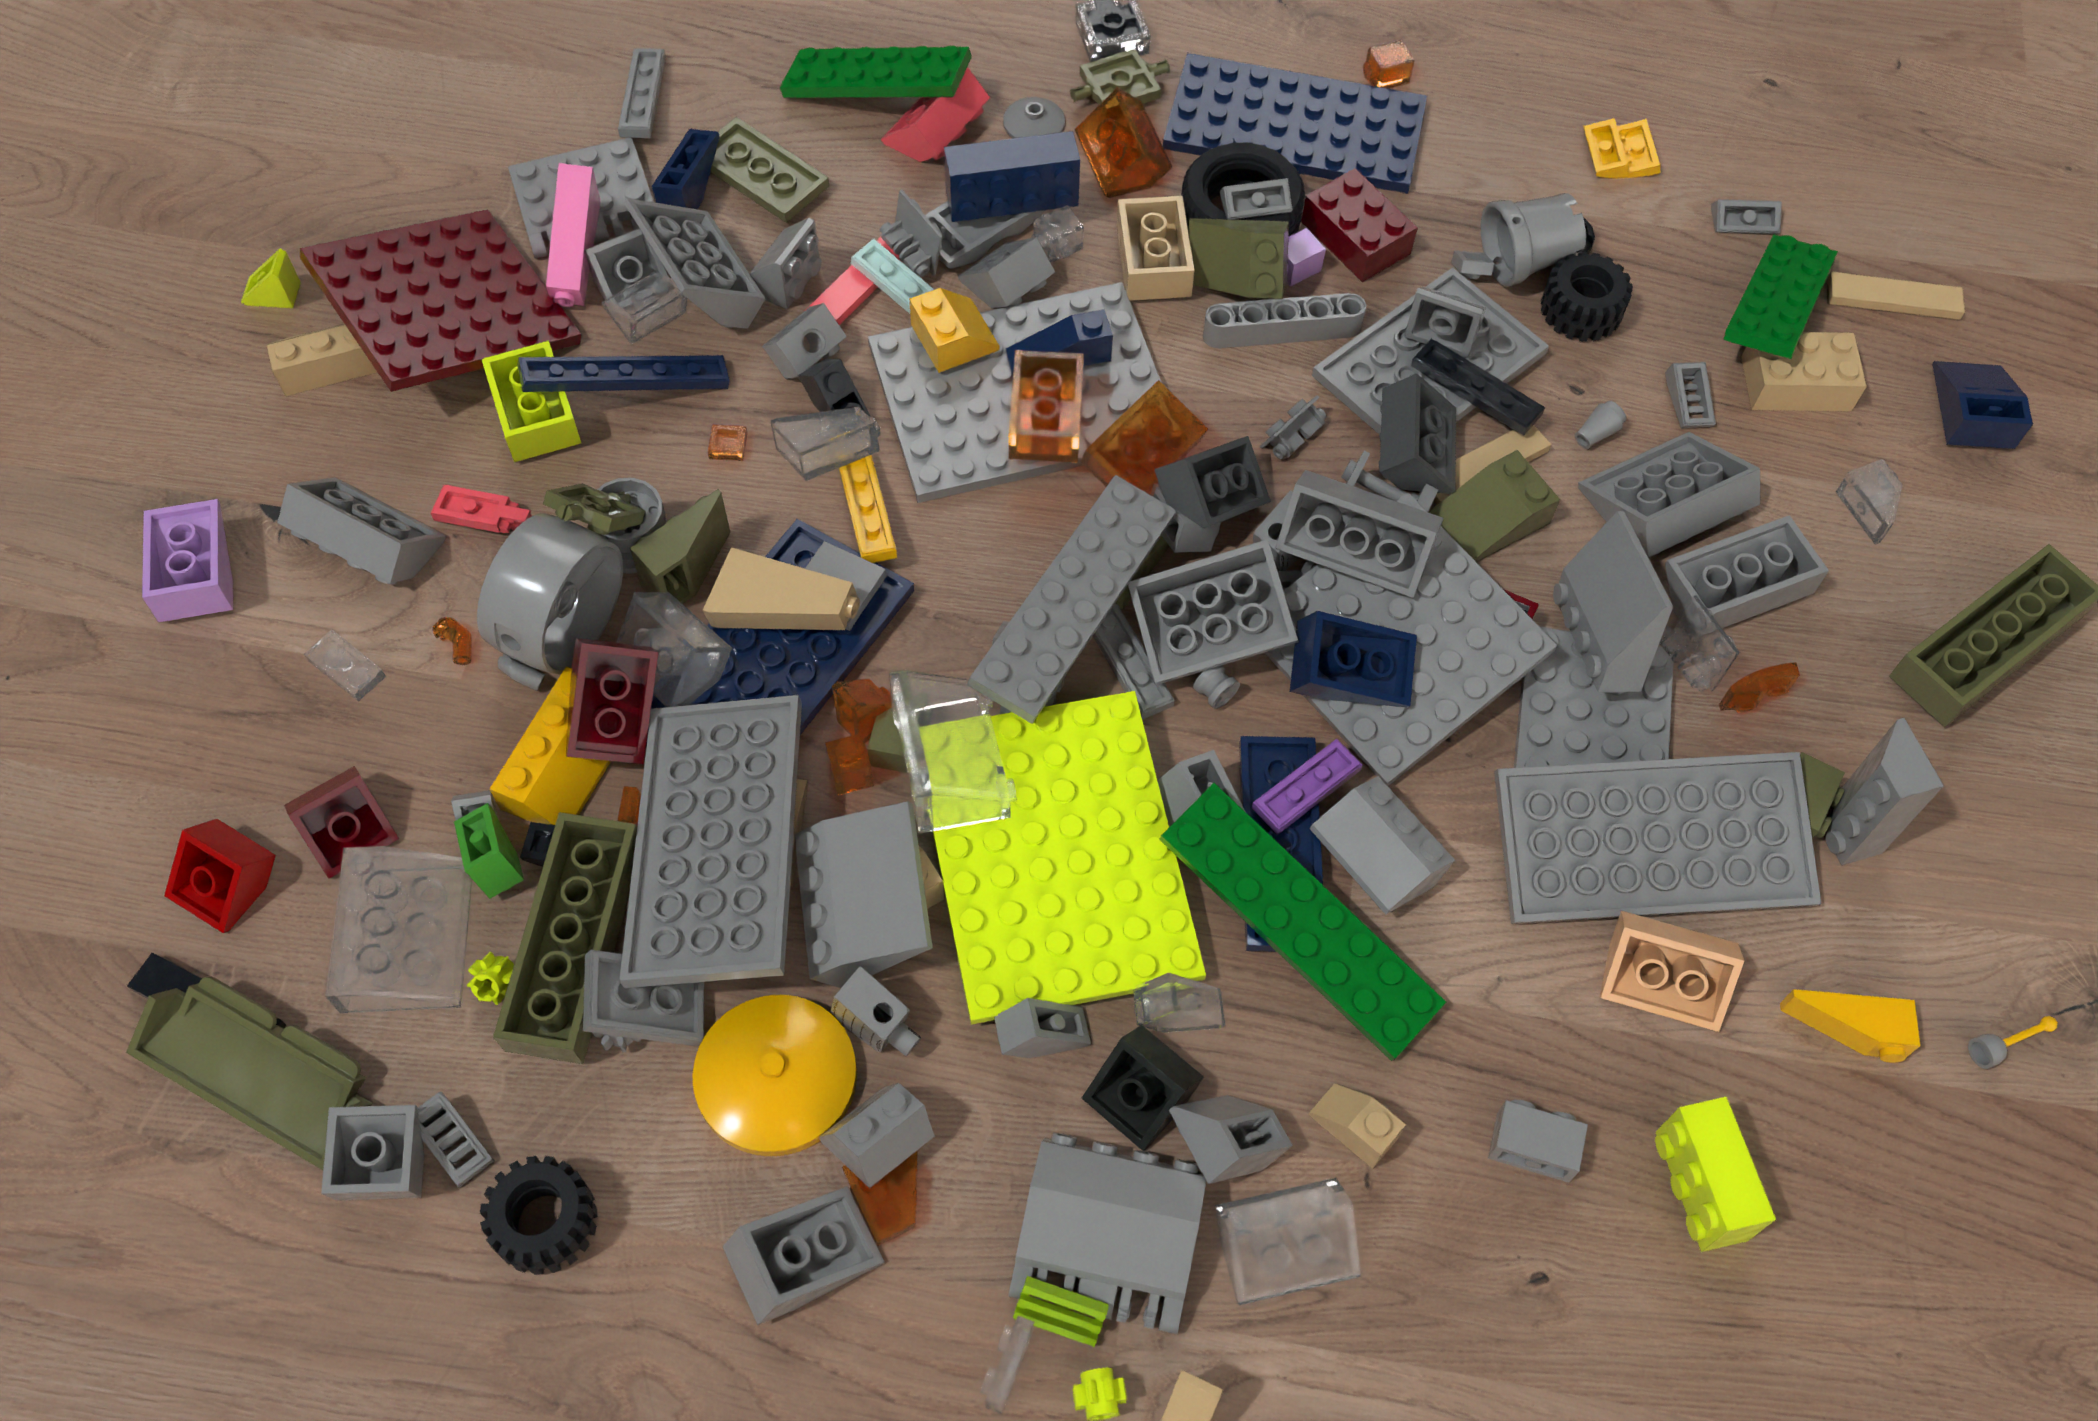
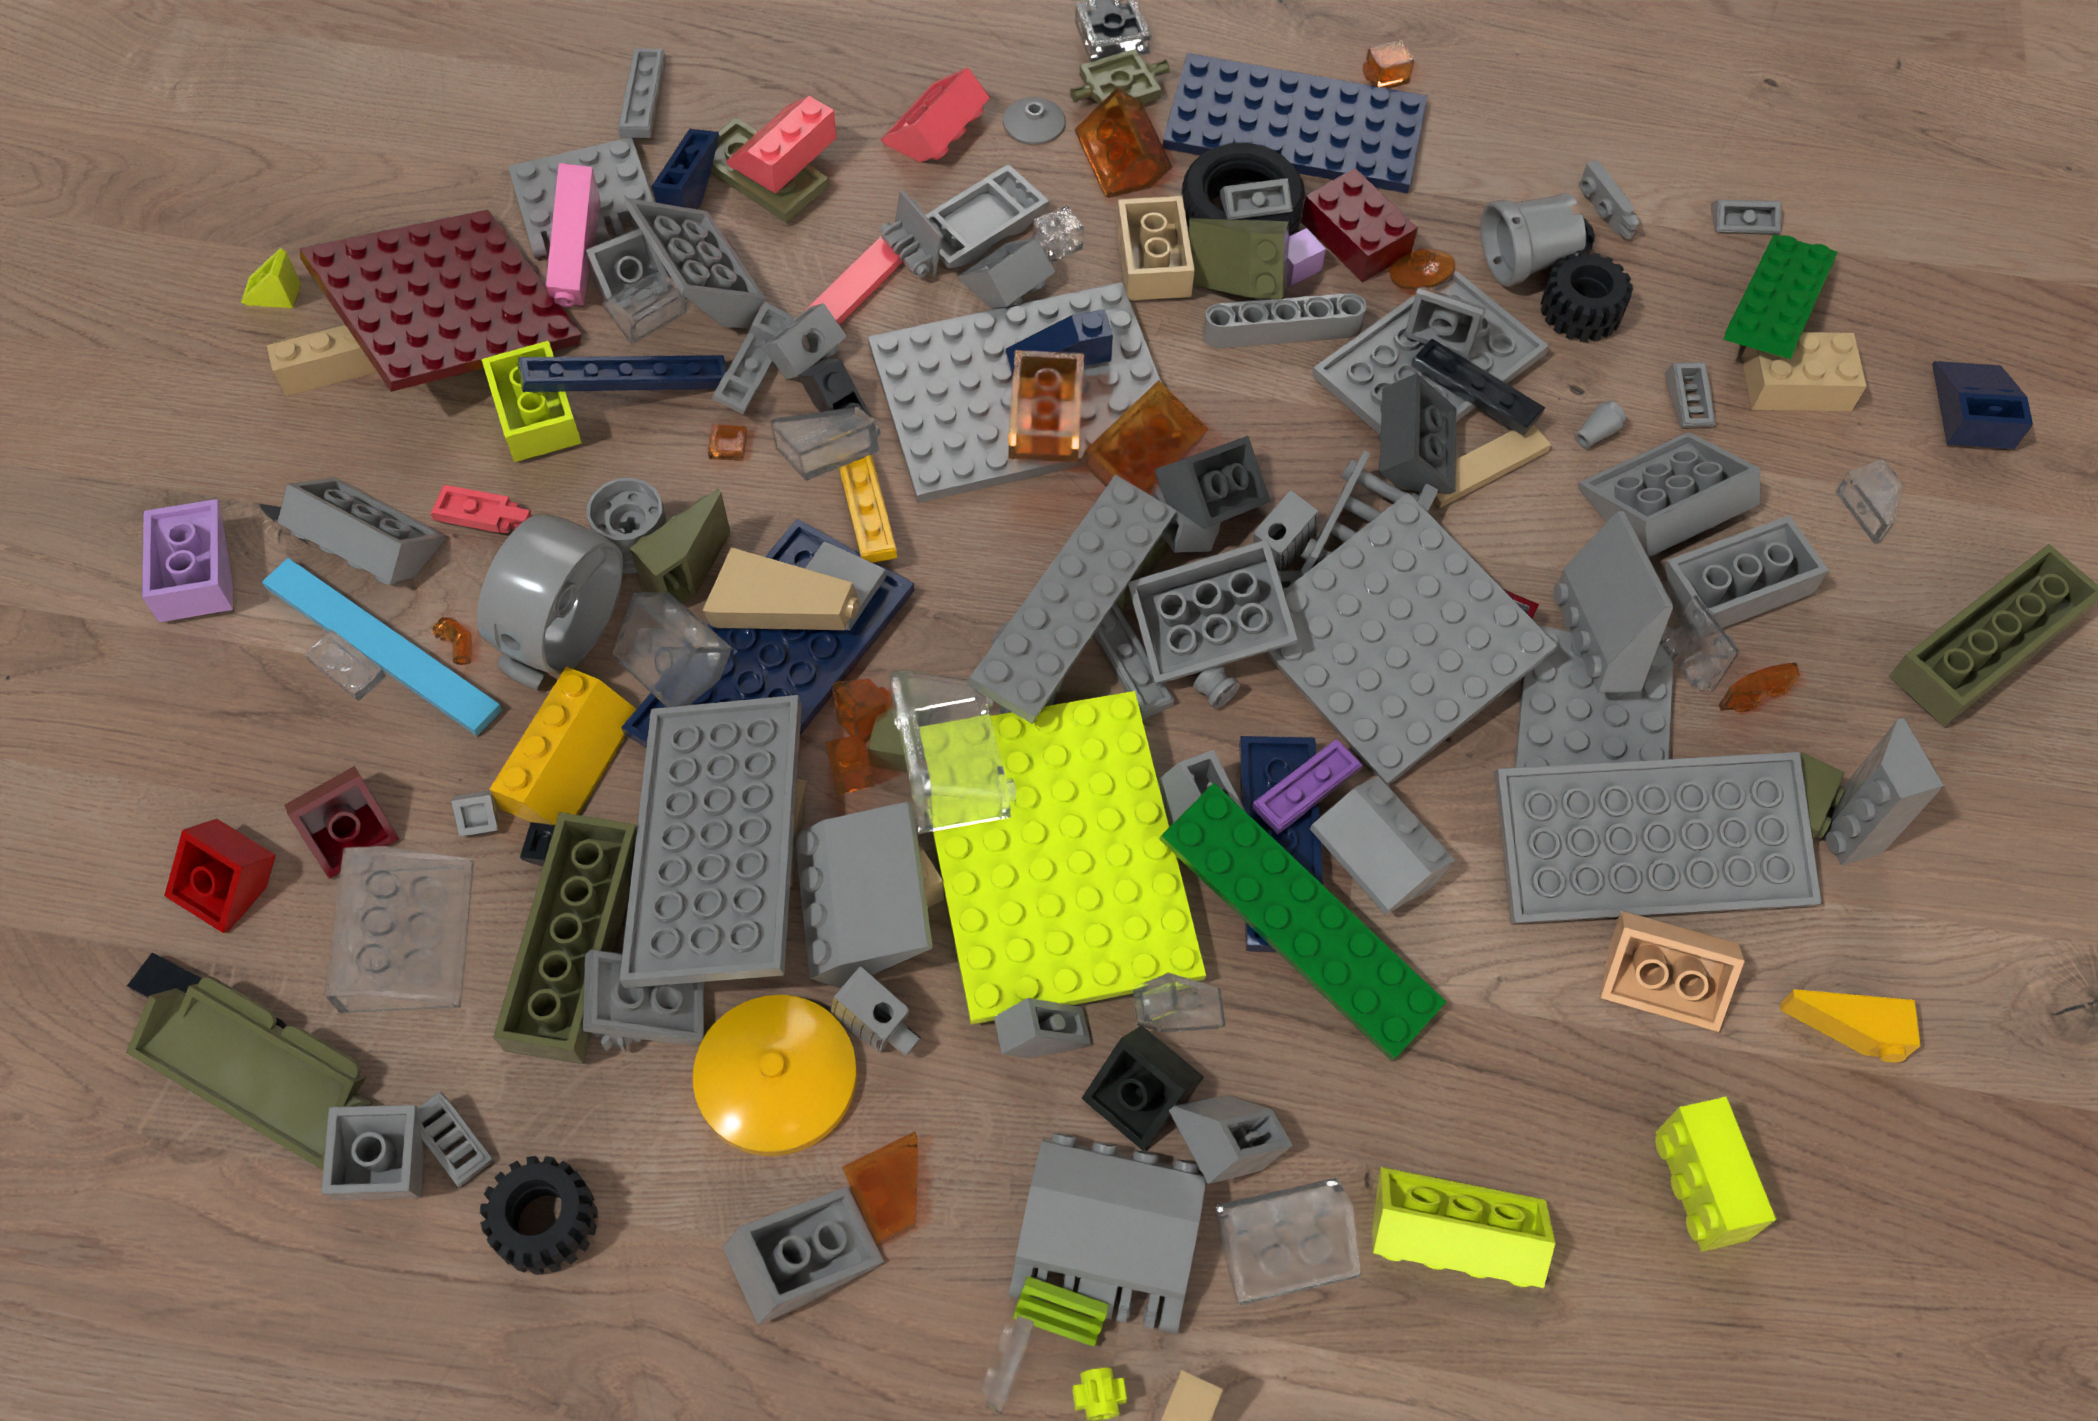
(383, 647): none -> medium azure tile
(487, 851): bright green slope -> none
(490, 977): neon yellow gear -> none
(598, 509): olive plate -> none
(610, 700): dark red slope -> none
(629, 805): clear orange tile -> none
(751, 361): none -> light grey slope
(786, 144): none -> coral slope
(788, 264): light grey slope -> none
(876, 72): green plate -> none
(880, 1133): light grey slope -> none
(889, 273): light aqua tile -> none
(950, 328): yellow slope -> none
(1012, 176): dark blue brick -> none
(1285, 436): light grey hinge -> none
(1352, 661): dark blue slope -> none
(1358, 533): light grey slope -> none
(1358, 1122): tan slope -> none
(1422, 268): none -> clear orange dish
(1462, 1228): none -> neon yellow slope
(1472, 264): light grey plate -> none
(1497, 507): olive slope -> none
(1538, 1140): light grey brick -> none
(1608, 199): none -> light grey hinge
(1622, 149): yellow slope -> none
(1895, 295): tan tile -> none
(1991, 1050): light grey hinge -> none

